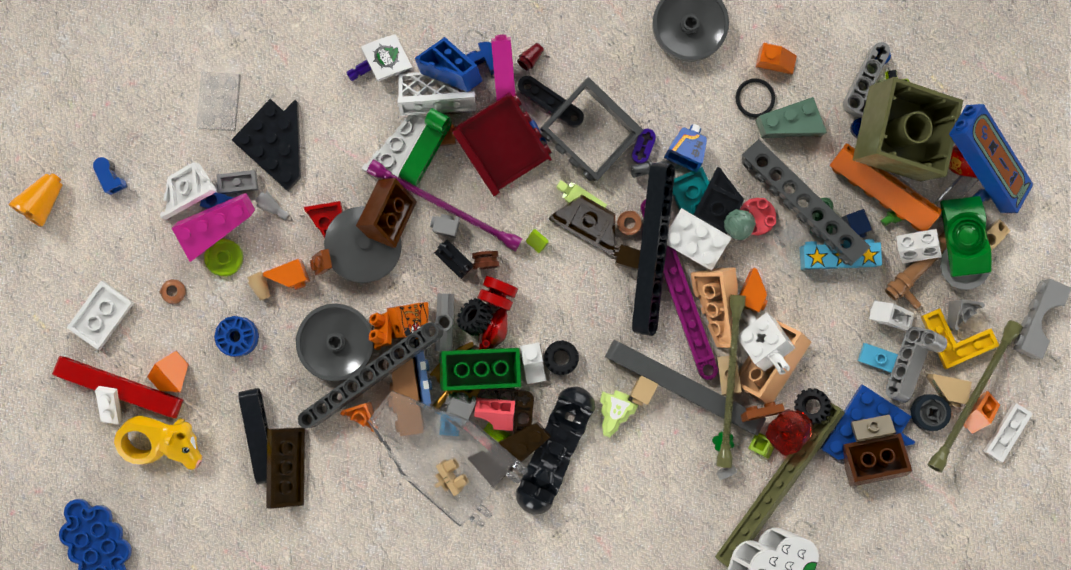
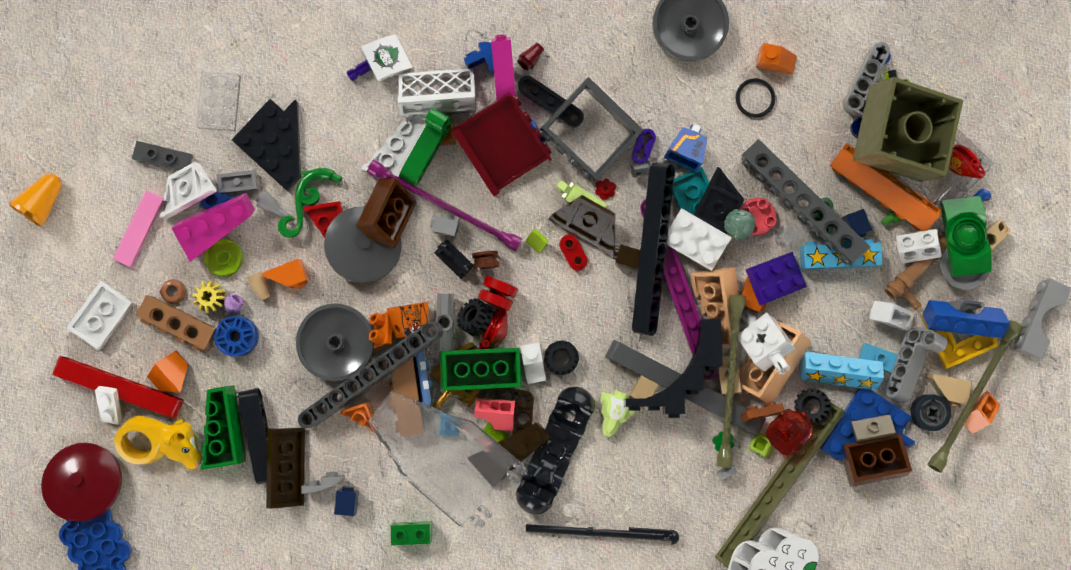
(81, 482): none -> dark red dish
(107, 177): blue leg -> none
(138, 229): none -> bright pink tile
(148, 314): none -> medium nougat brick
(161, 156): none -> dark grey plate
(202, 294): none -> light yellow gear
(222, 430): none -> green wedge
(233, 303): none -> lavender plate
(300, 198): none -> green plant
(321, 262): dark orange plate -> none
(326, 481): none -> light grey slope
(346, 501): none -> dark blue brick
(411, 533): none -> green brick
(448, 479): tan hips -> none
(449, 65): blue wedge -> none
(460, 404): light grey brick -> none
(573, 252): none -> red plate
(605, 194): none -> red plant
(621, 220): nougat piece -> none
(632, 533): none -> black bar
(706, 354): none -> black arch
(776, 278): none -> dark purple plate
(794, 120): sand green wedge -> none
(841, 371): none -> medium azure brick
(944, 317): none -> blue arch
(991, 158): brick -> none
(1007, 432): white plate -> none

